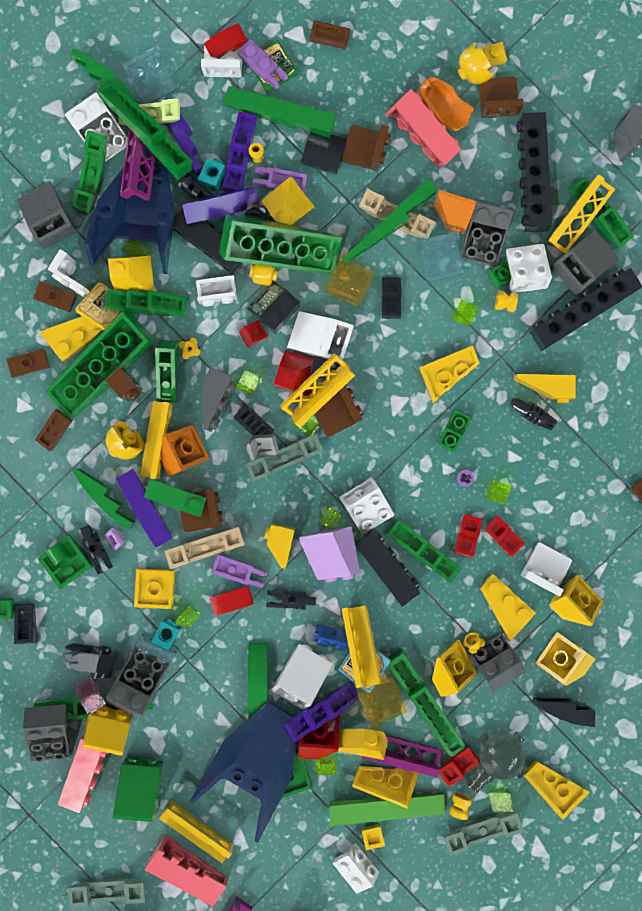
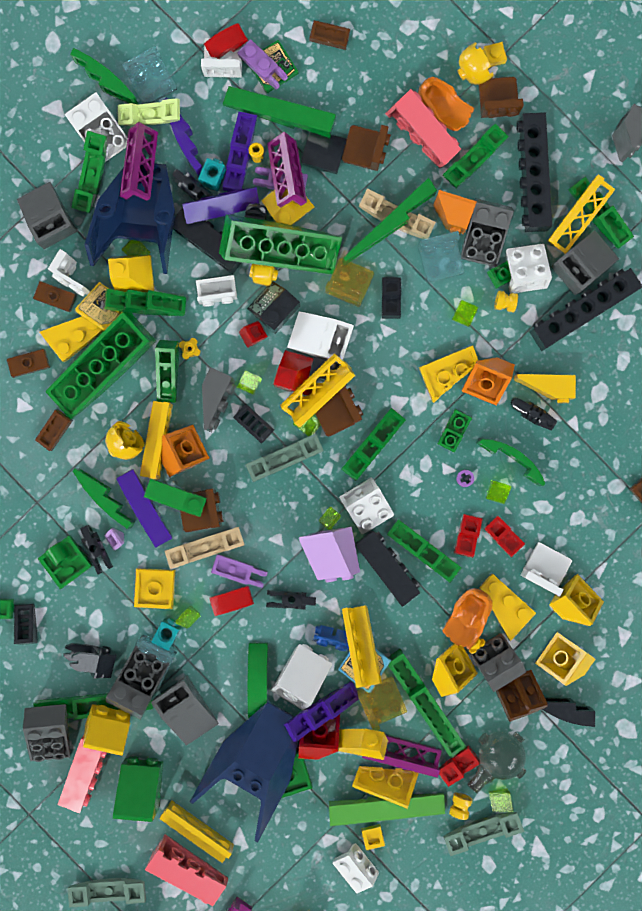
(89, 695): clear pink slope -> none
(124, 385): reddish brown brick -> none
(146, 129): green slope -> none
(184, 711): none -> dark grey slope
(262, 445): light grey bracket -> none
(280, 542): yellow slope -> none
(290, 166): none -> magenta fence
(325, 767): clear neon green slope -> none
(373, 444): none -> green slope
(468, 618): none -> orange hair
(476, 156): none -> green slope
(489, 379): none -> orange slope
(521, 696): none -> reddish brown slope
(531, 473): none -> green slope
(555, 789): yellow wing -> none

